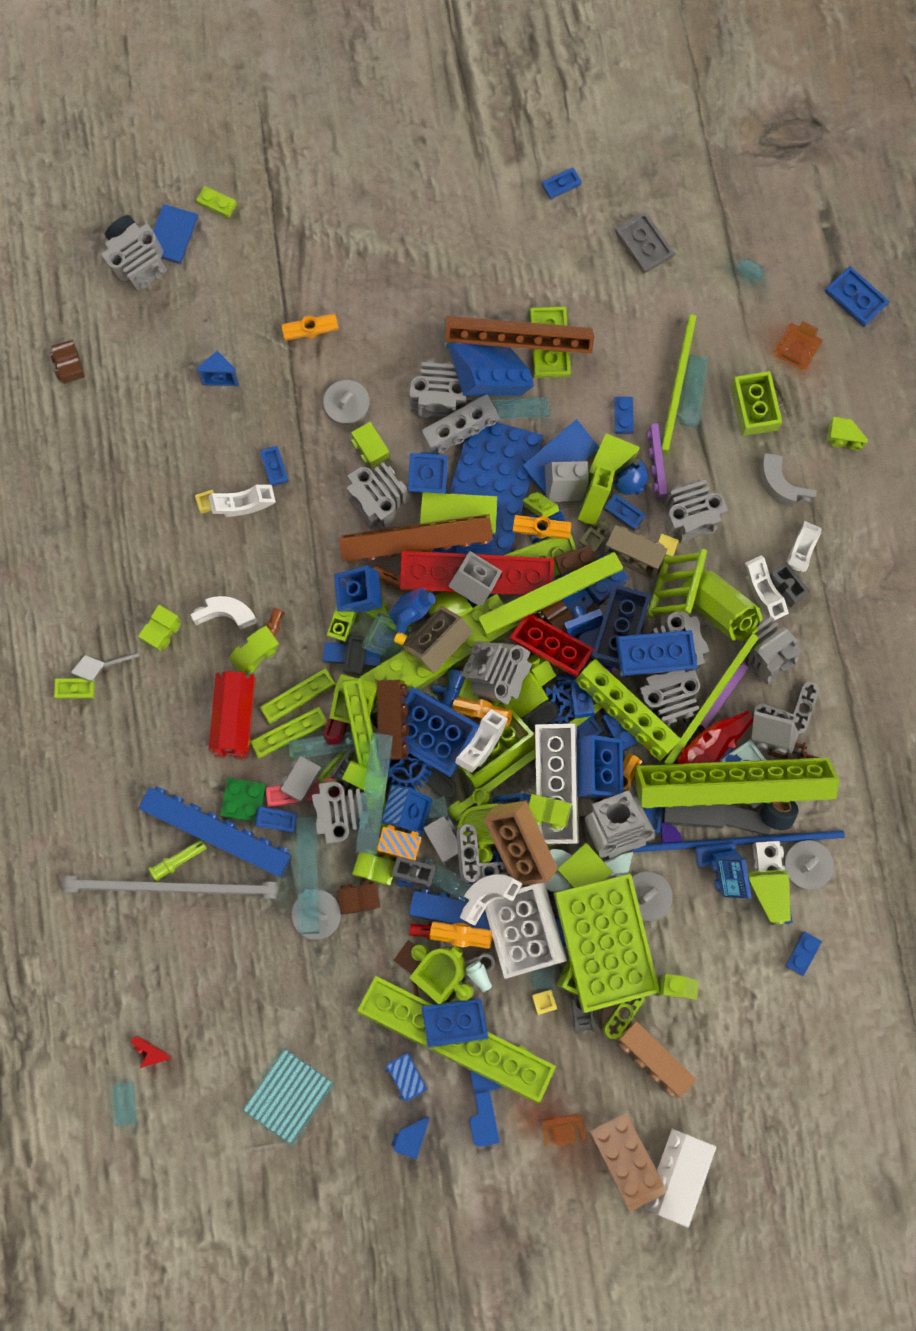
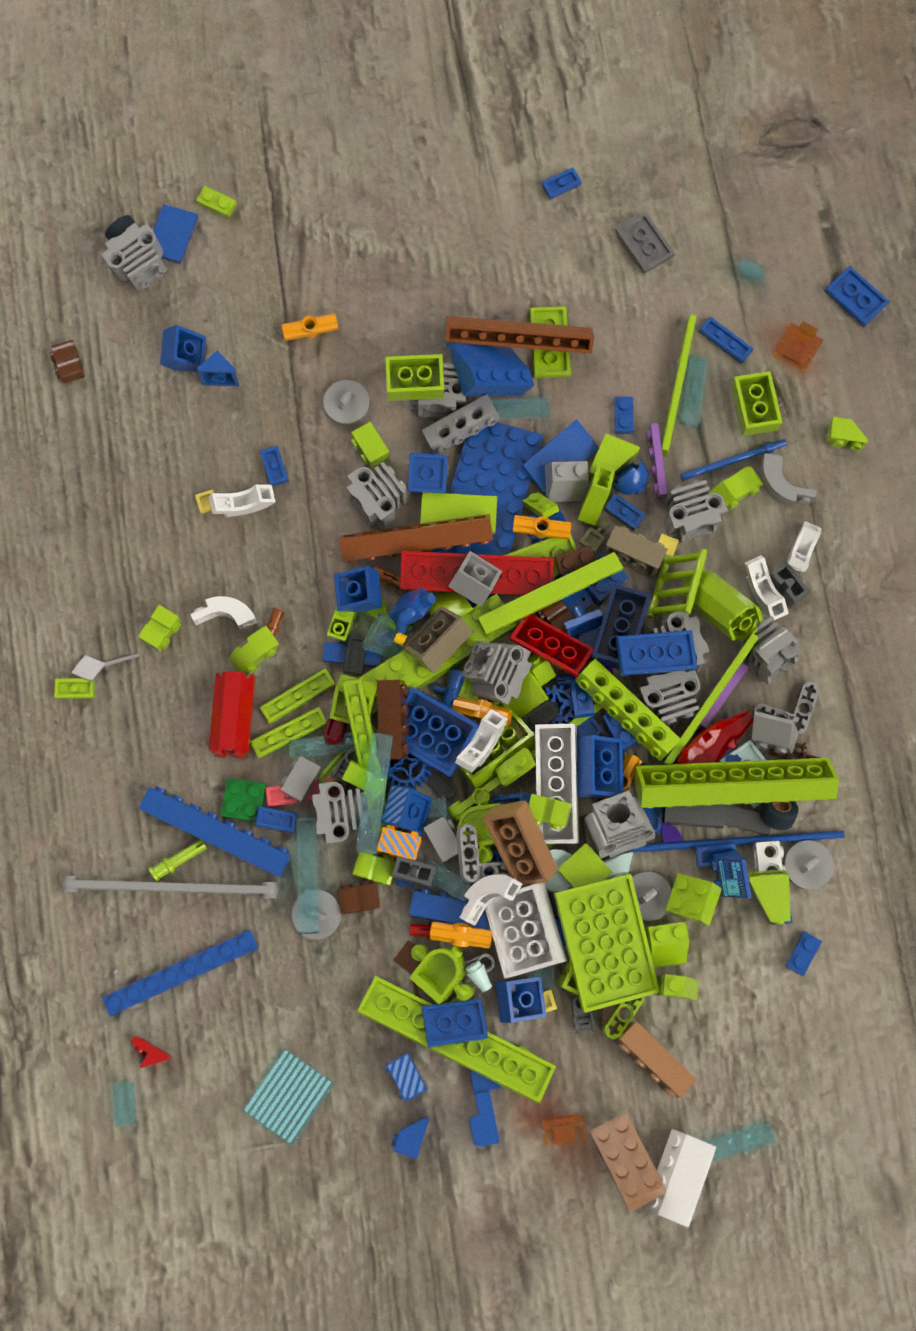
(180, 973): none -> blue plate
(182, 349): none -> blue slope
(414, 377): none -> lime brick
(515, 767): none -> lime plate
(520, 999): none -> blue slope
(668, 944): none -> lime slope
(693, 899): none -> lime brick
(725, 340): none -> blue tile
(738, 487): none -> lime brick
(742, 1141): none -> clear light blue tile
(766, 448): none -> blue bar

